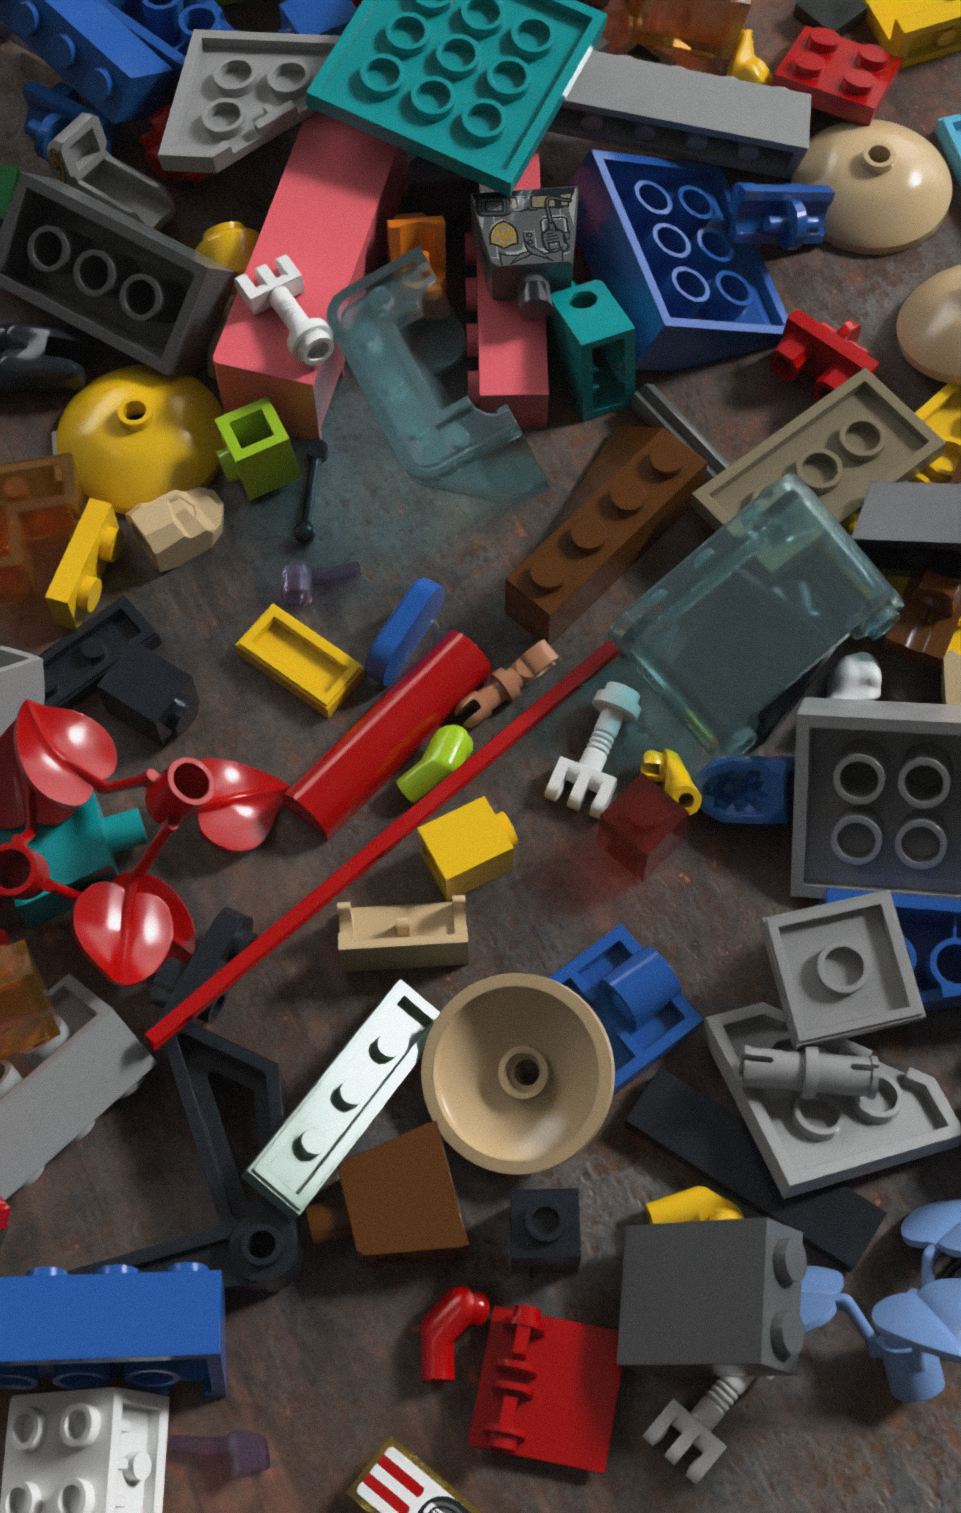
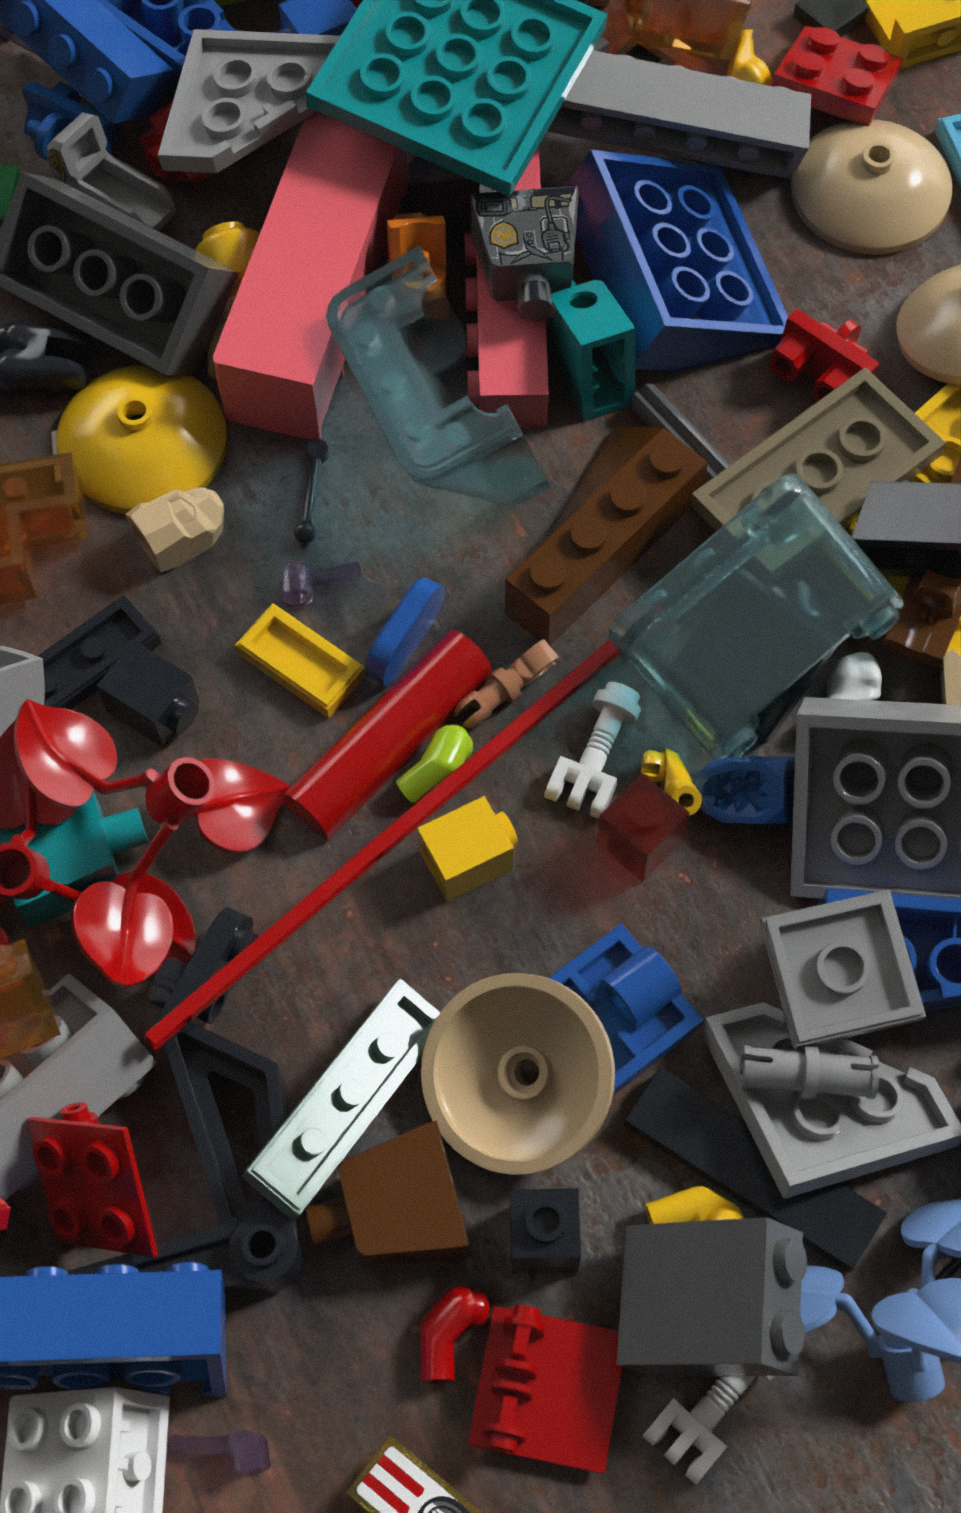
(79, 574): yellow plate -> none
(91, 1182): none -> red hinge
(256, 449): lime brick -> none
(308, 339): white hinge -> none
(403, 935): tan hinge -> none
(779, 213): blue hips -> none

